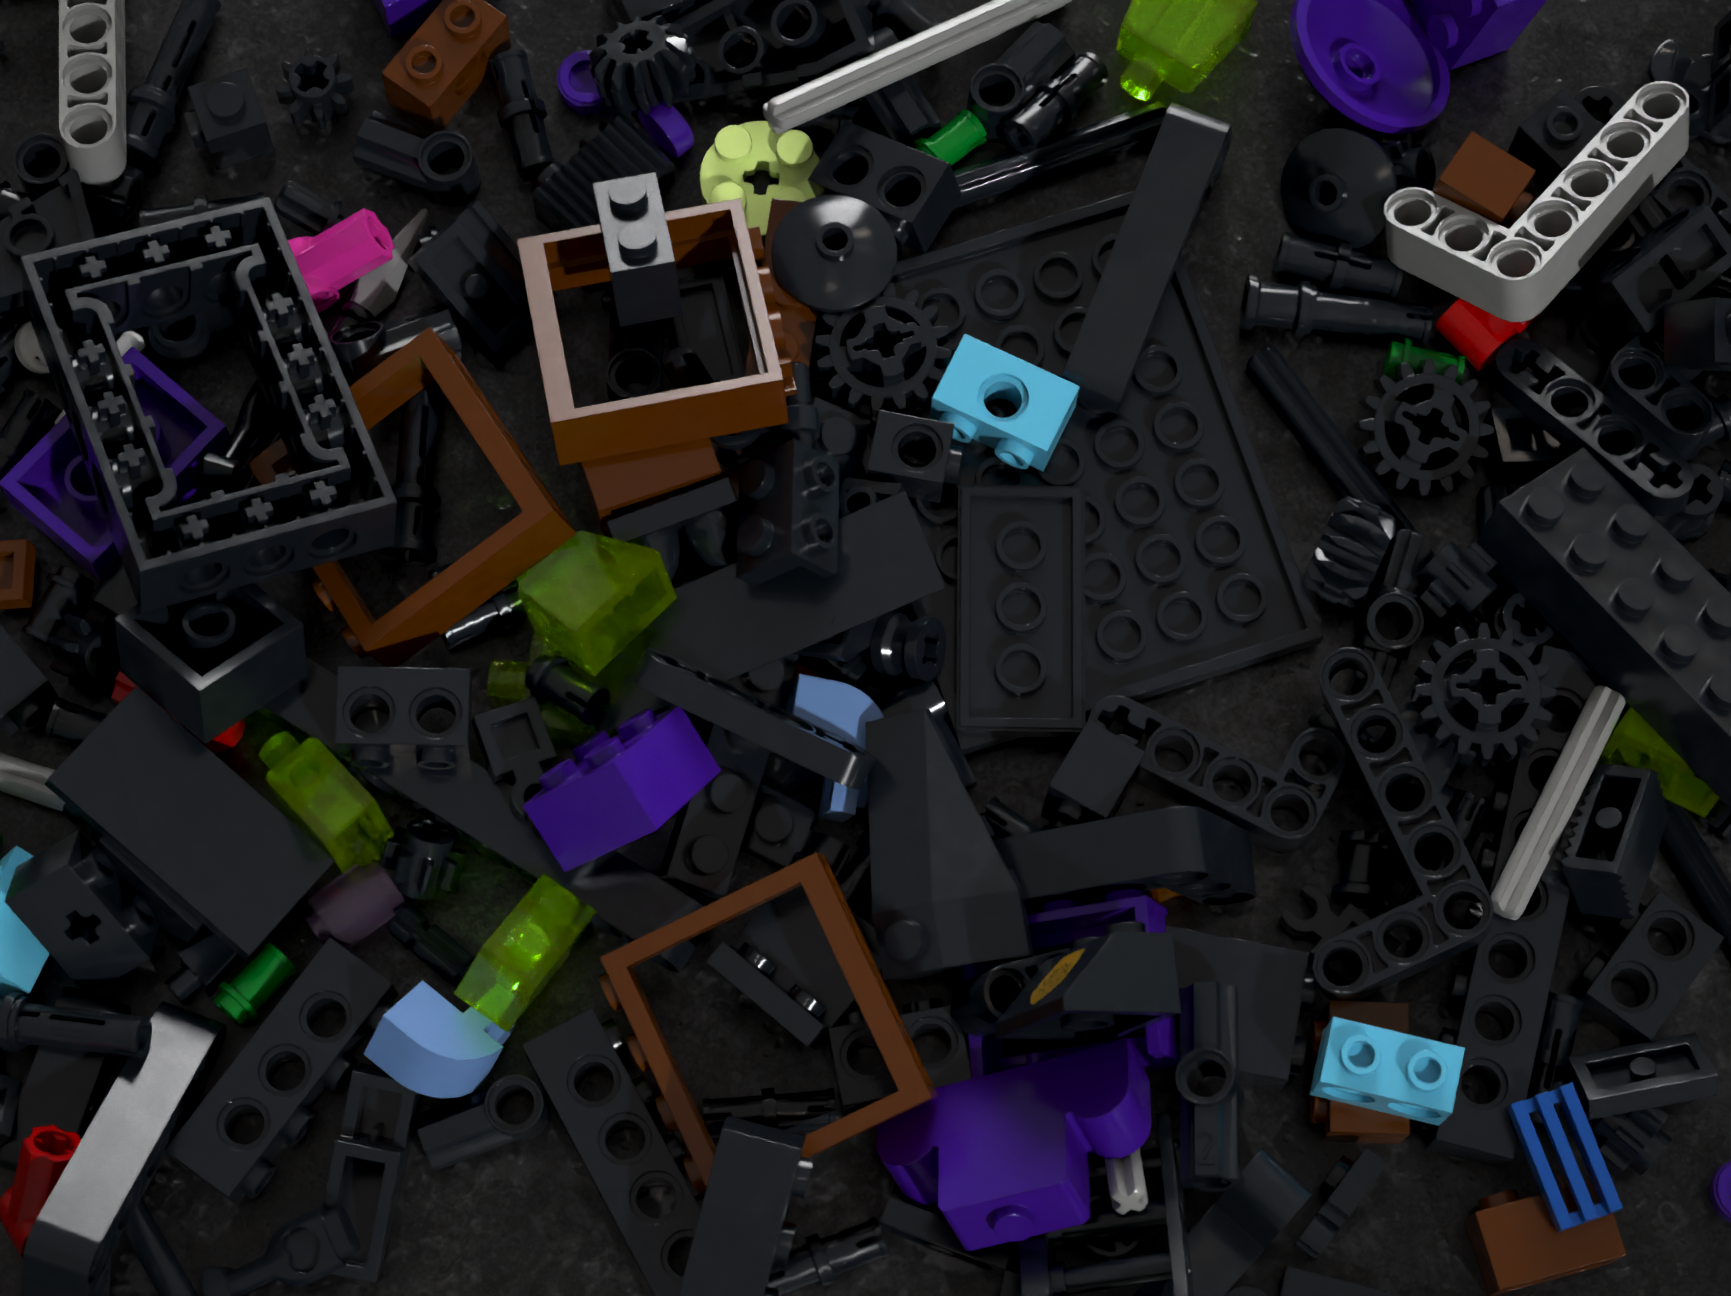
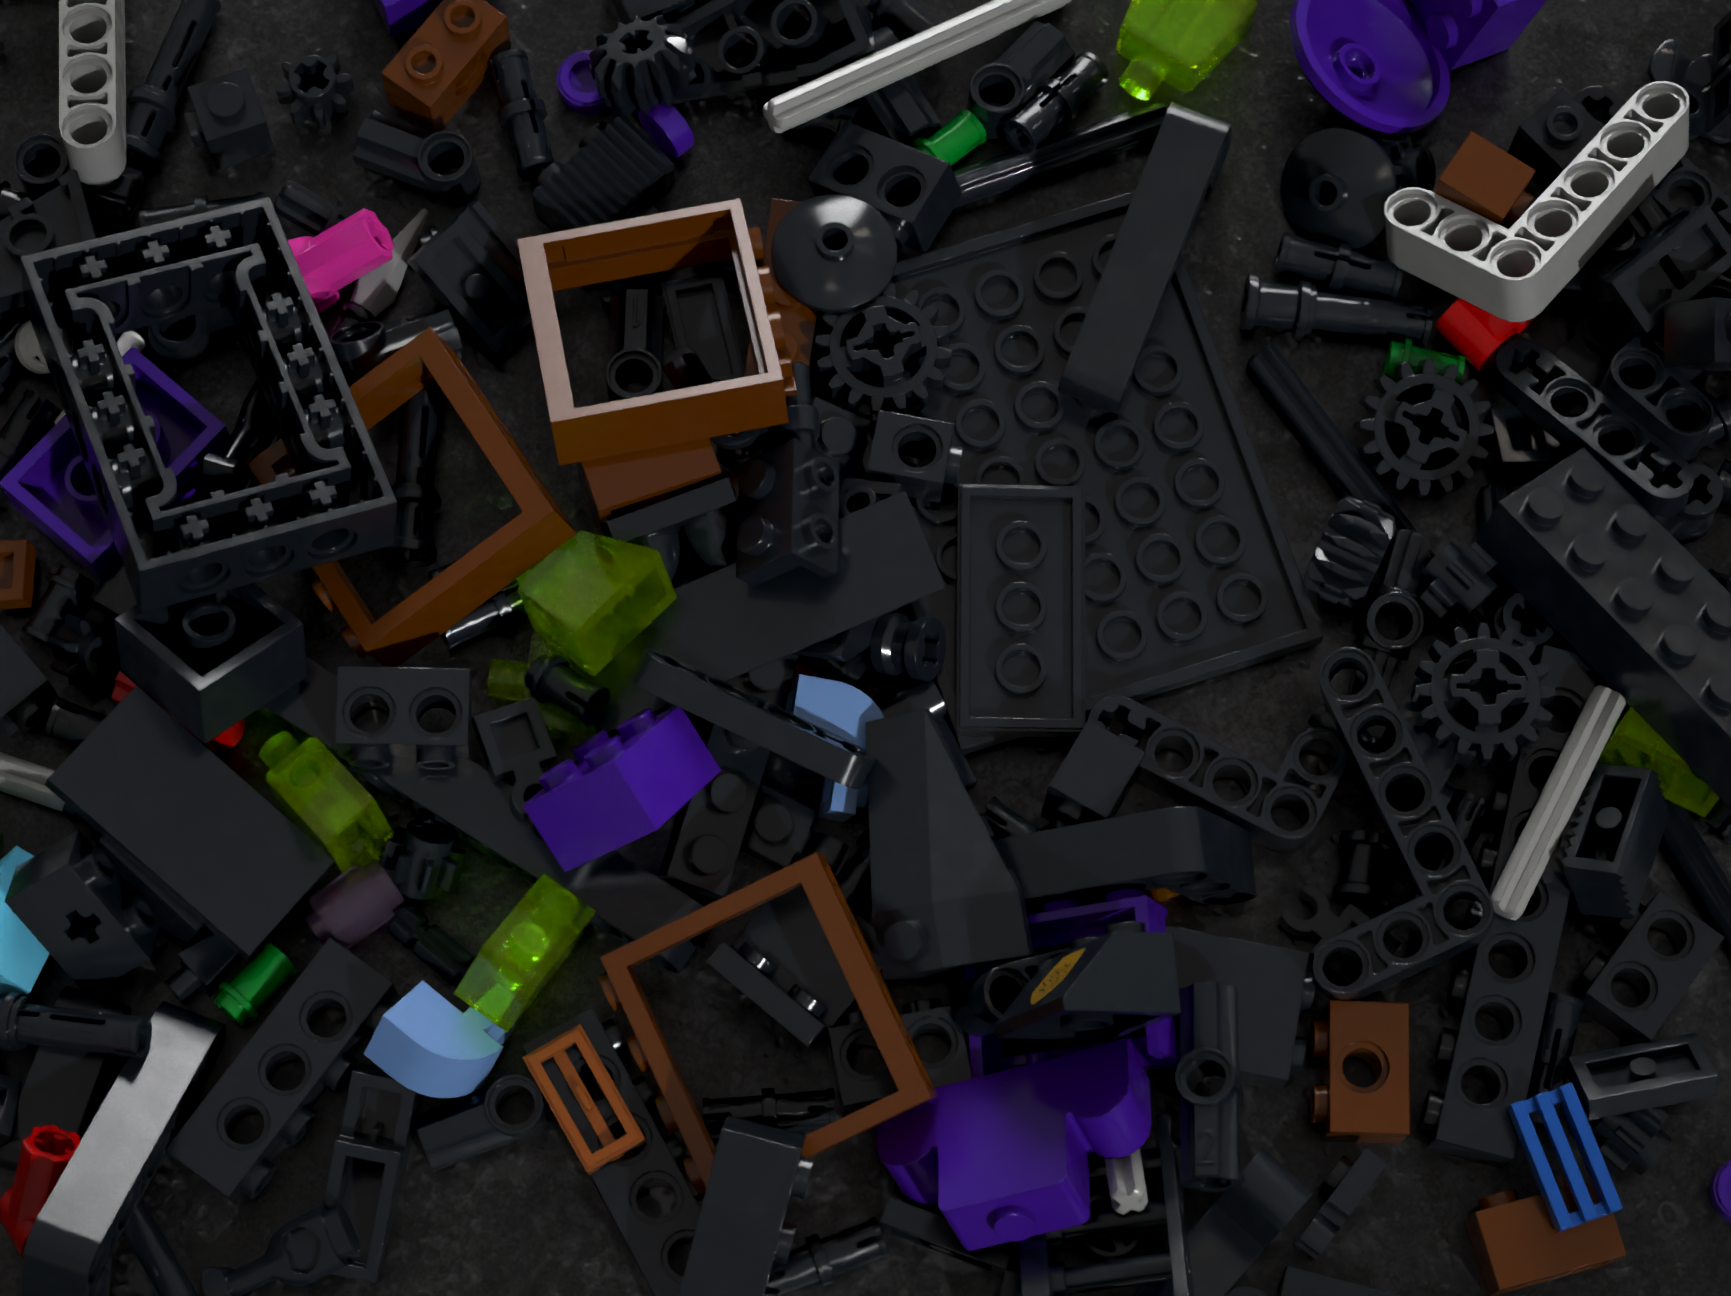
(612, 1148): none -> dark orange tile
(638, 249): black brick -> none
(755, 147): yellowish green plate -> none
(987, 373): medium azure brick -> none
(1387, 1071): medium azure brick -> none

